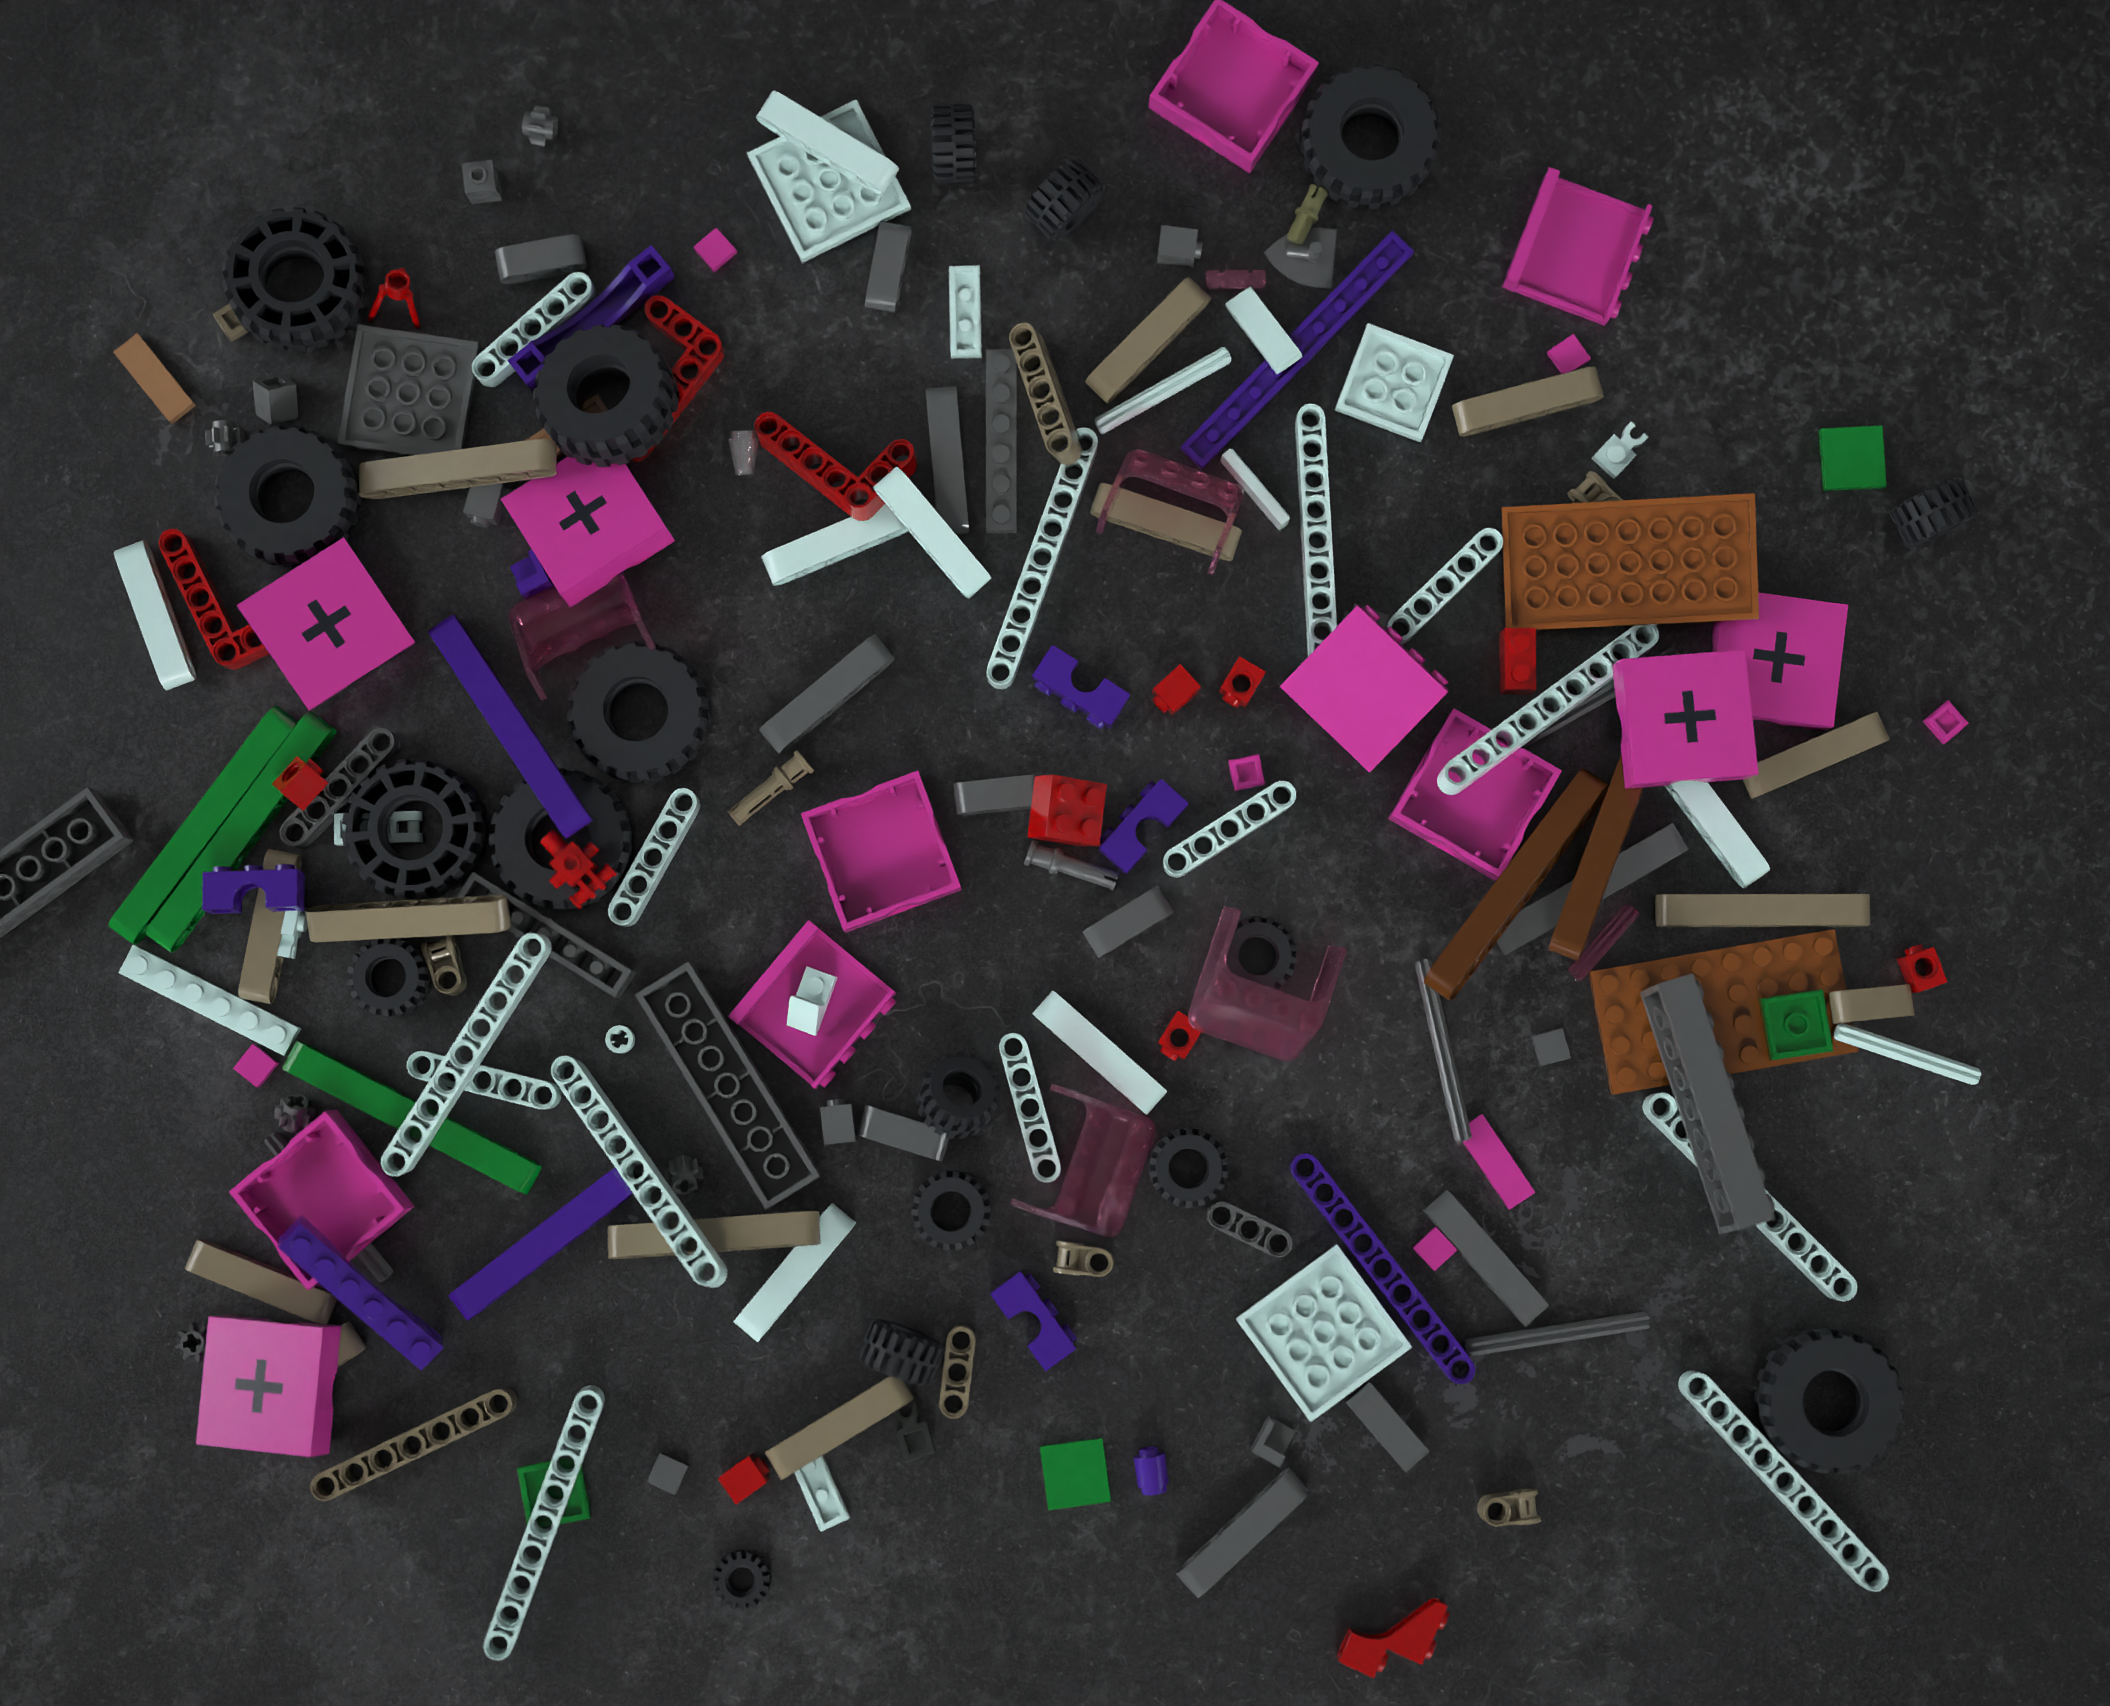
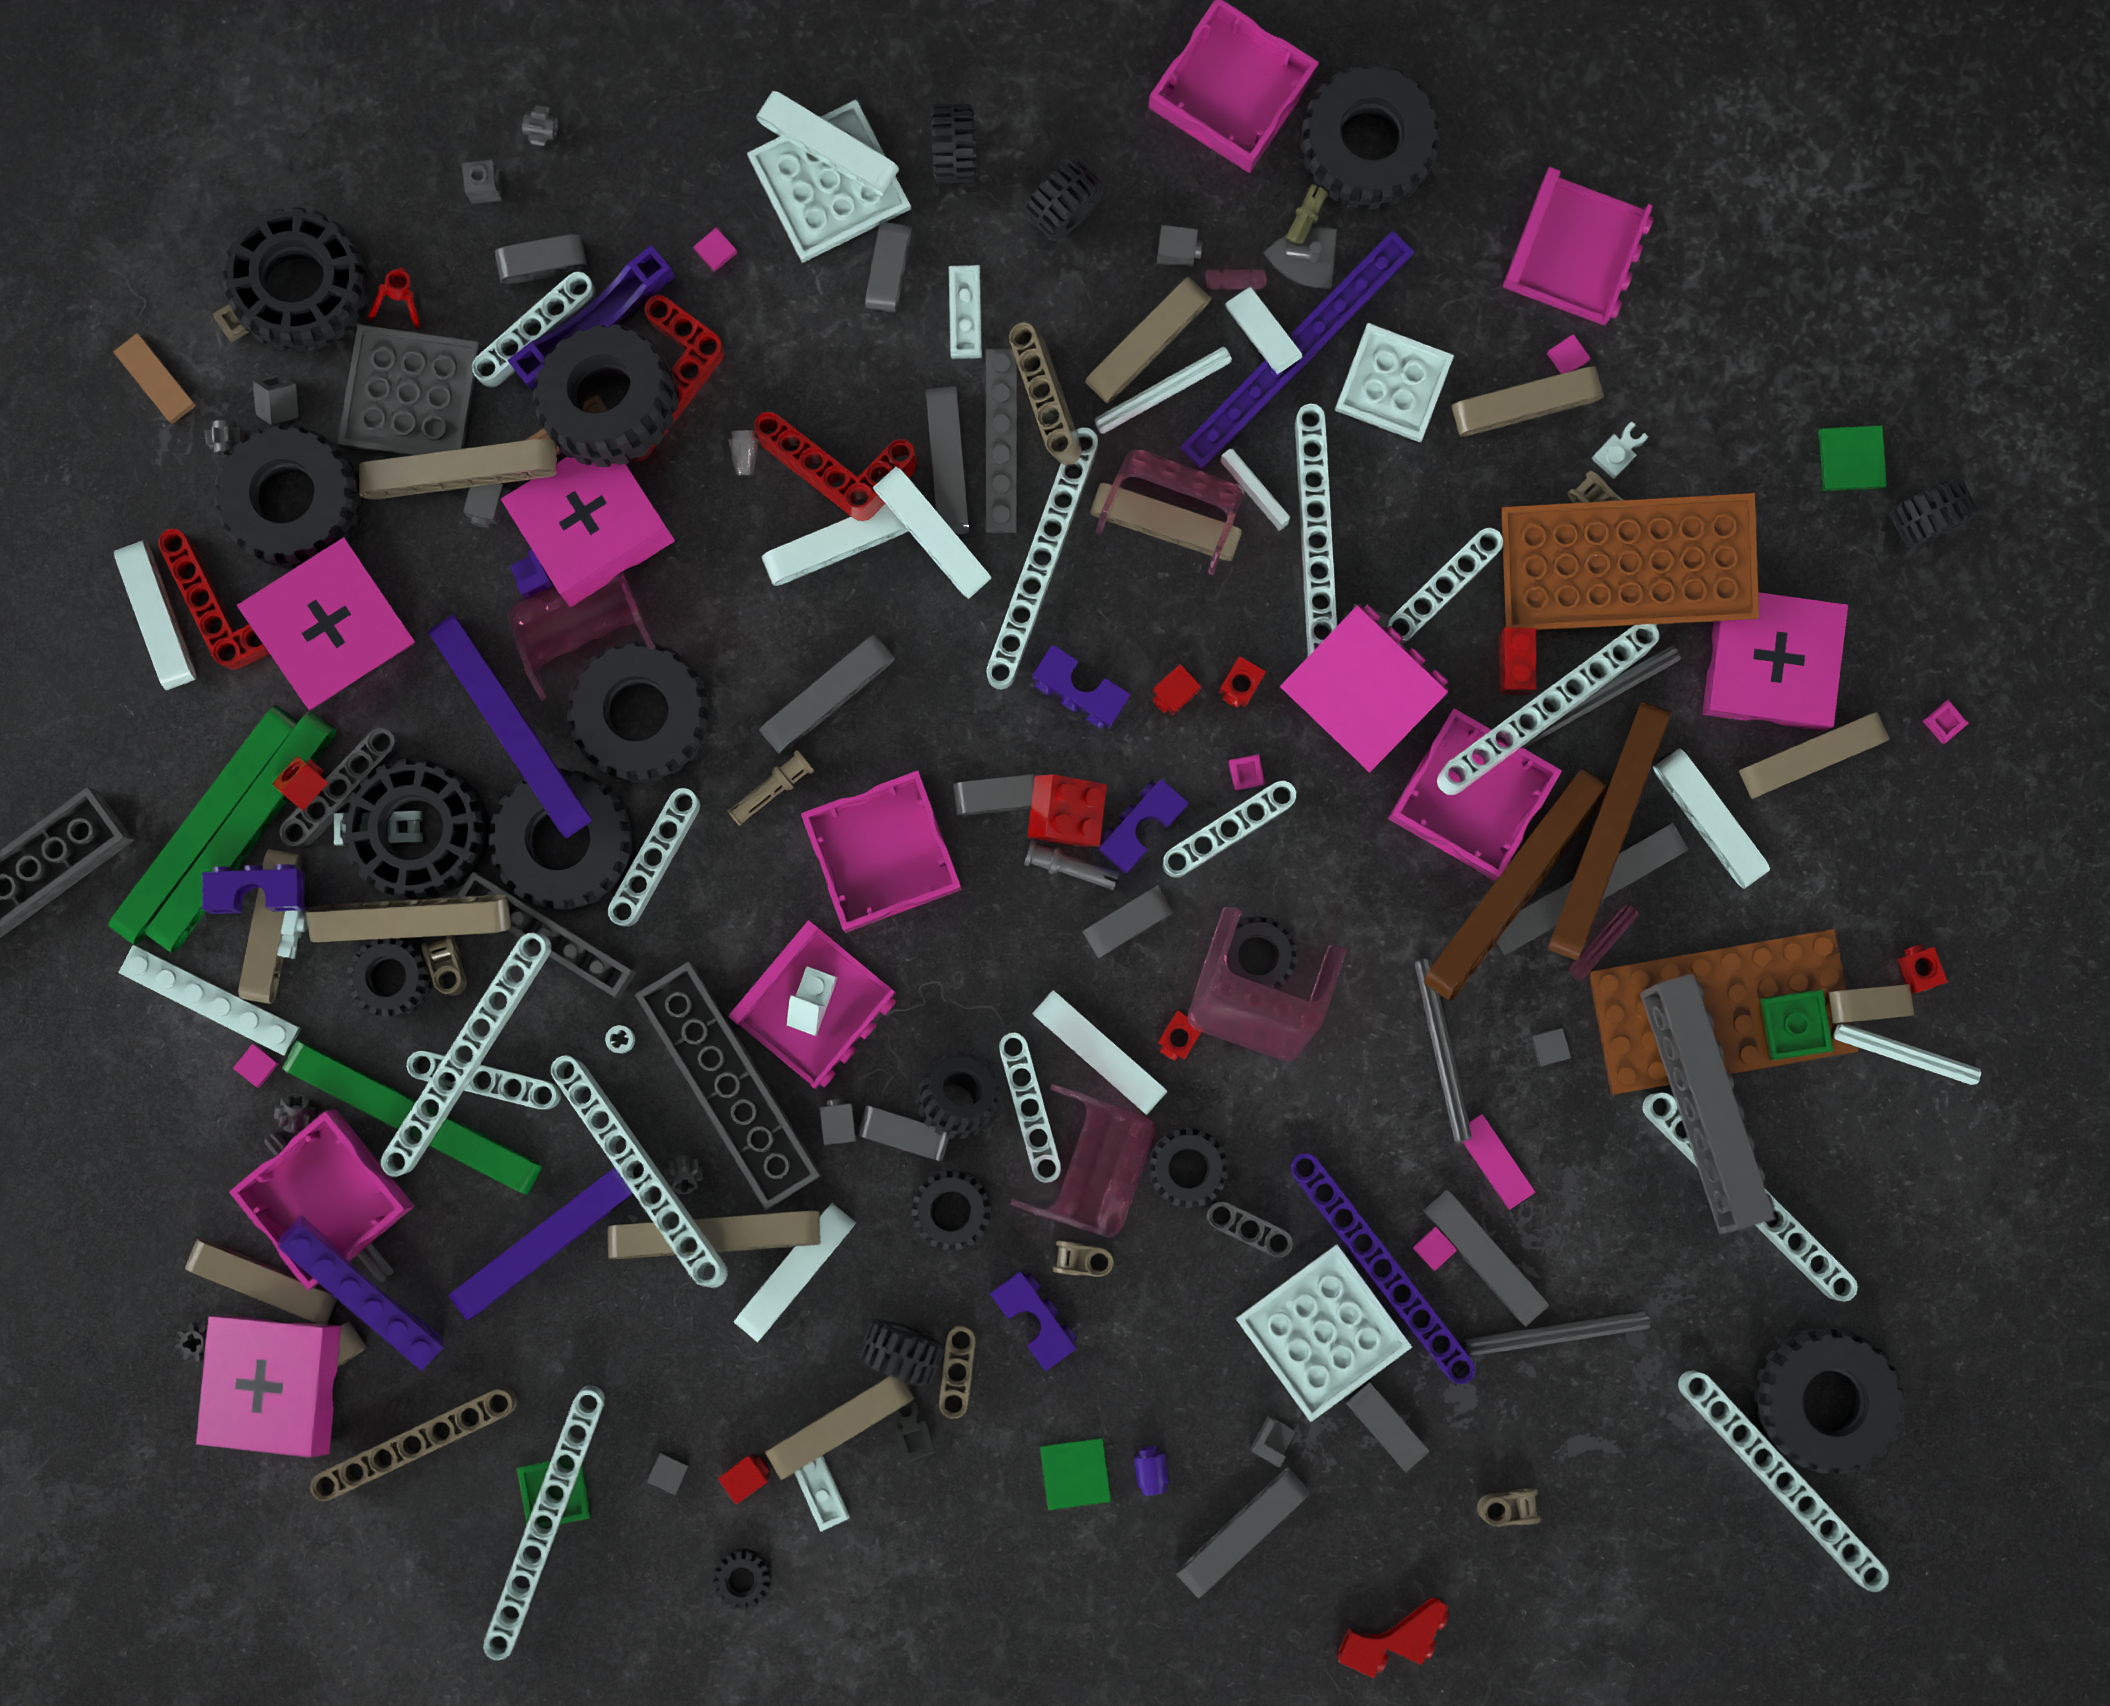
(575, 866): red piece -> none
(1685, 718): dark pink tile -> none
(1762, 910): dark tan beam -> none

